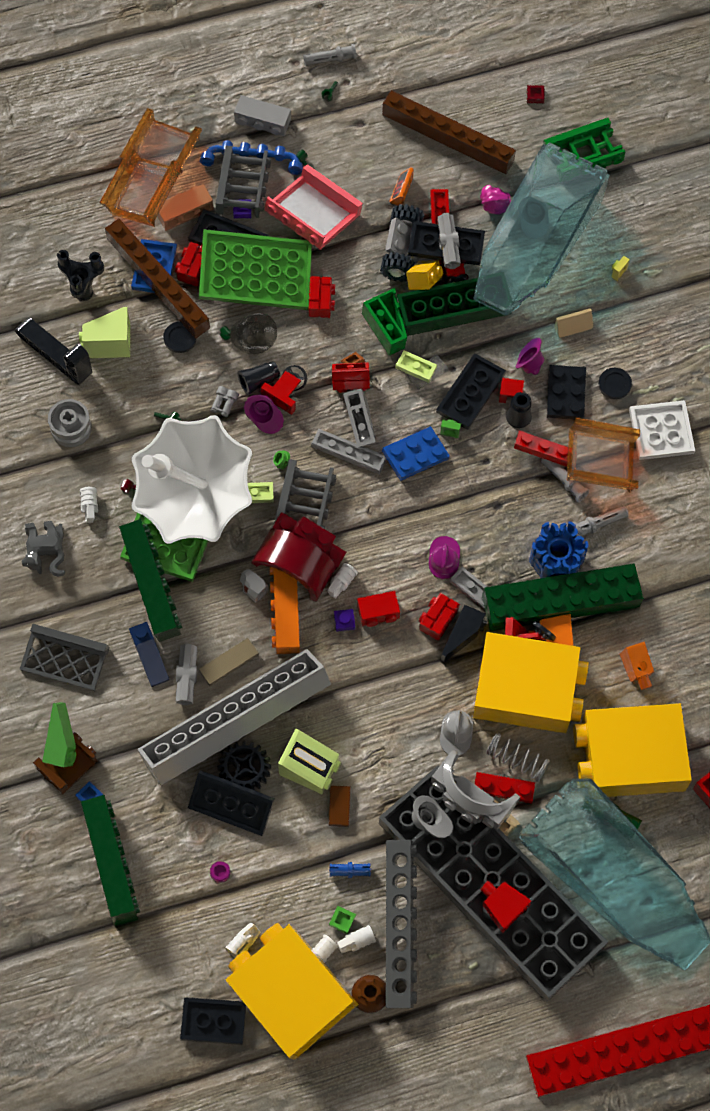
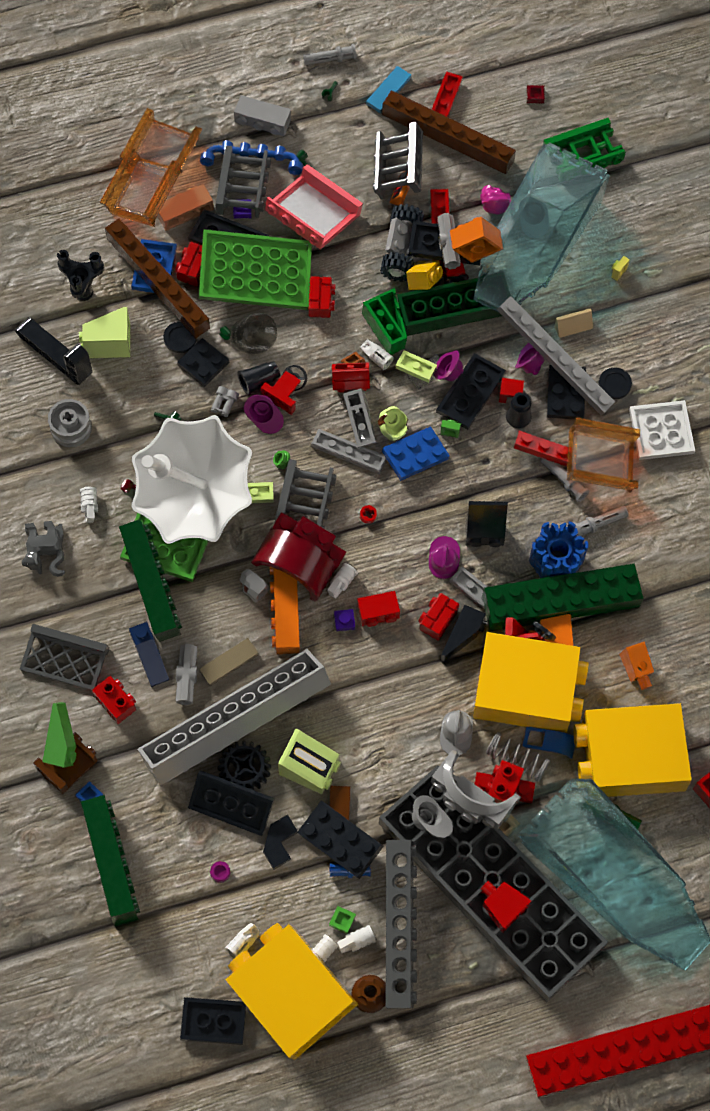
(114, 699): none -> red brick
(203, 362): none -> black plate
(274, 849): none -> black tile
(340, 839): none -> black plate
(370, 509): none -> red bush
(373, 350): none -> white hinge
(393, 423): none -> yellowish green hair
(394, 82): none -> dark azure tile
(413, 165): none -> dark grey fence
(447, 93): none -> red plate
(449, 367): none -> magenta piece
(476, 239): none -> orange brick
(486, 523): none -> black slope
(505, 782): none -> red brick
(553, 741): none -> blue piece
(555, 355): none -> light grey plate

